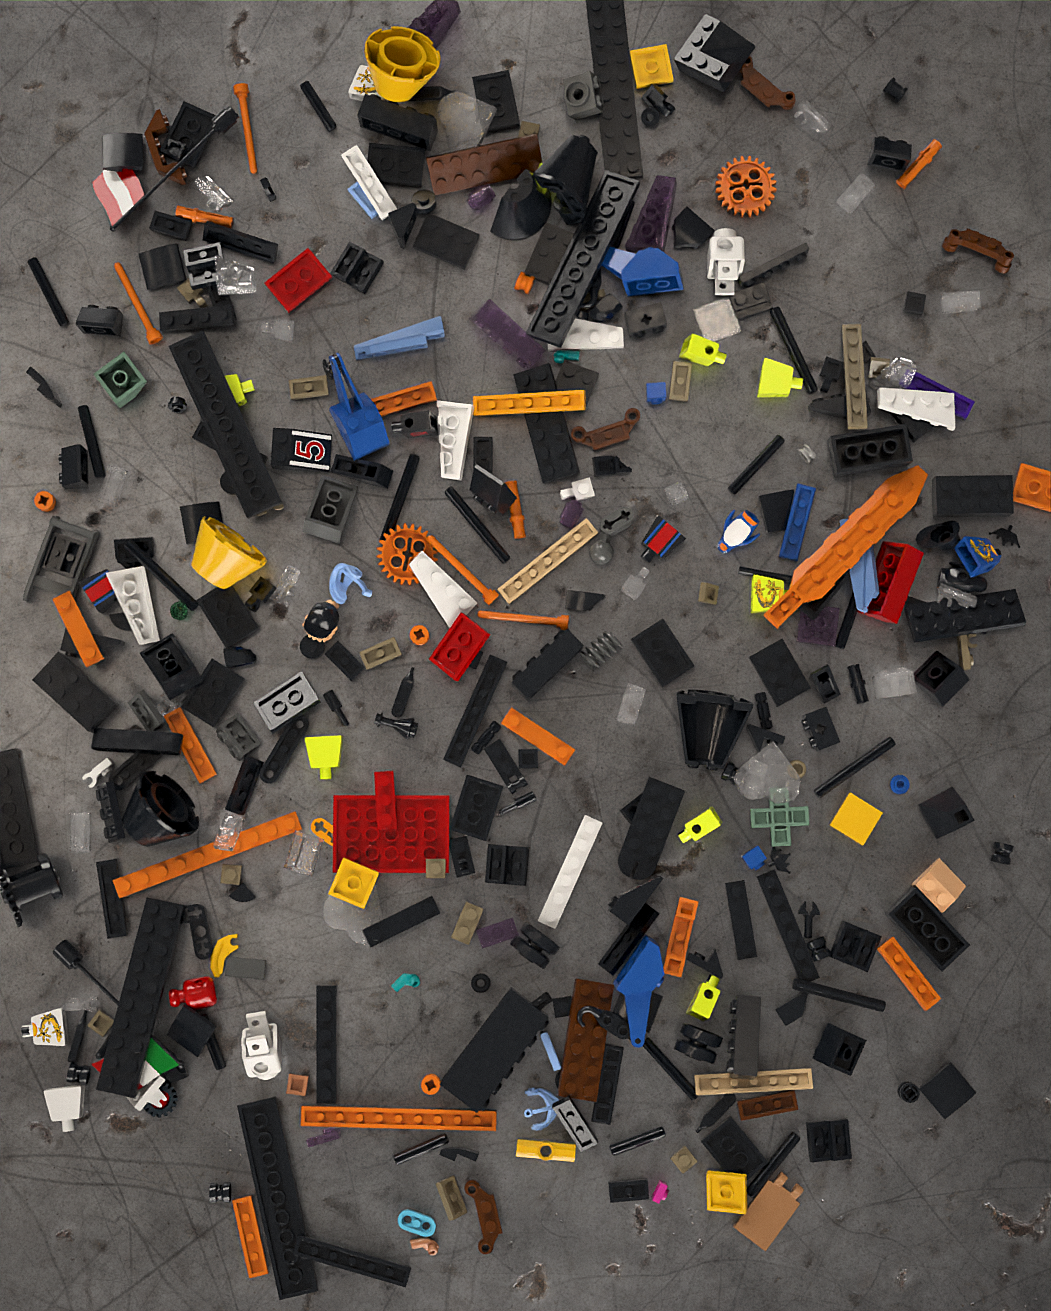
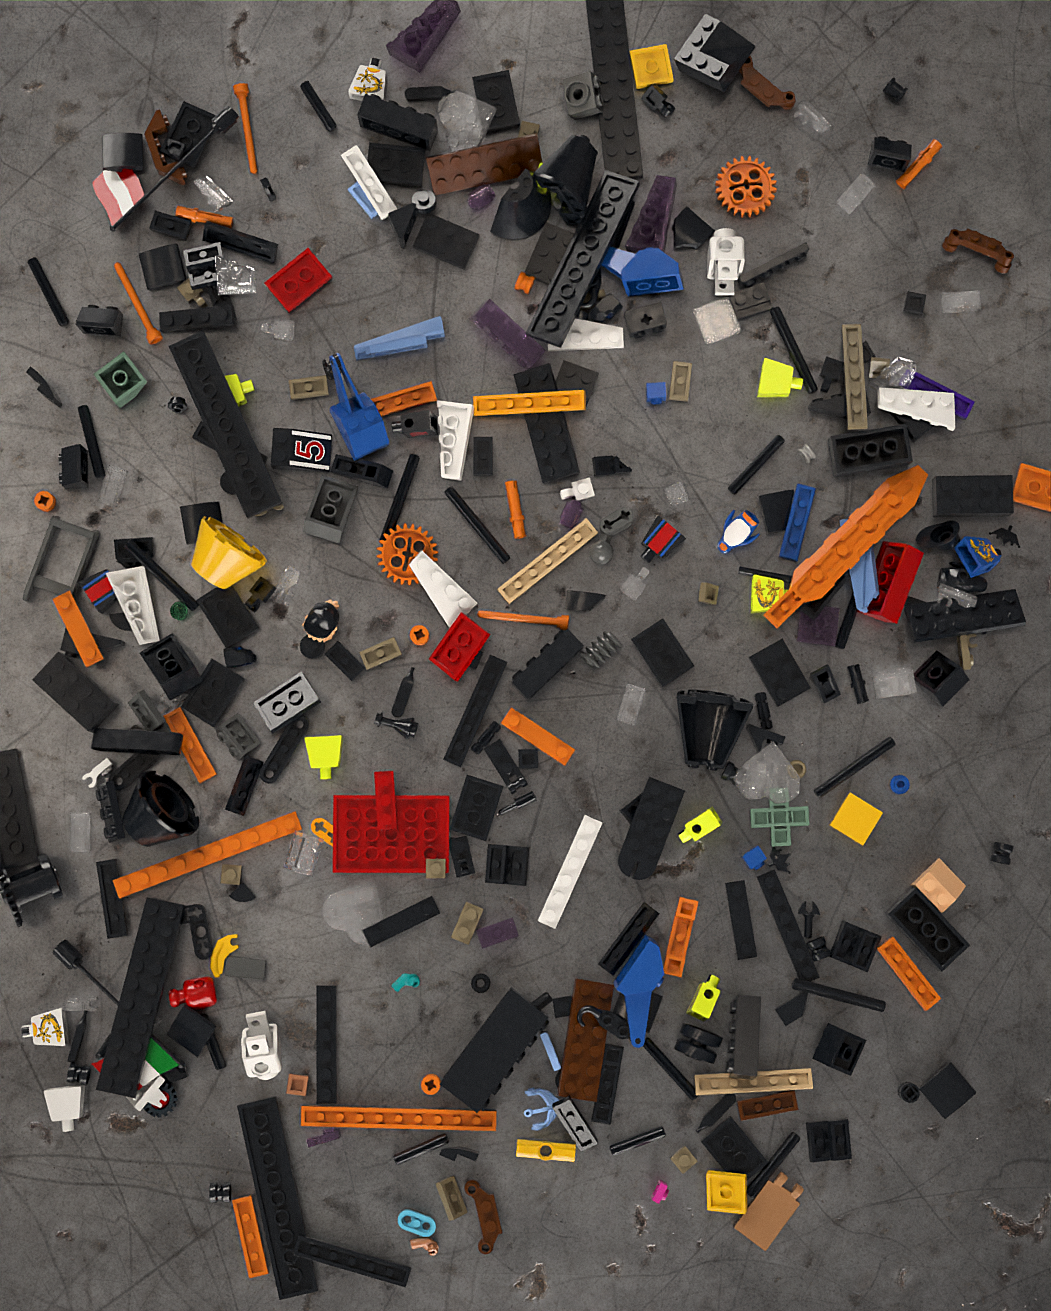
(63, 555): black slope -> none
(101, 1023): dark tan plate -> none
(229, 831): clear plate -> none
(335, 705): black axle -> none
(338, 589): light blue helmet -> none
(353, 883): yellow plate -> none
(357, 267): black slope -> none
(400, 62): yellow cone -> none
(488, 595): orange piece -> none
(491, 491): black slope -> none
(534, 946): black wheel -> none
(560, 355): teal arm -> none
(608, 434): reddish brown plate -> none
(628, 1190): black plate -> none
(631, 901): black slope -> none
(656, 116): black plate -> none
(701, 351): neon yellow torso -> none
(712, 964): black slope -> none
(829, 735): black brick -> none
(946, 812): black slope -> none

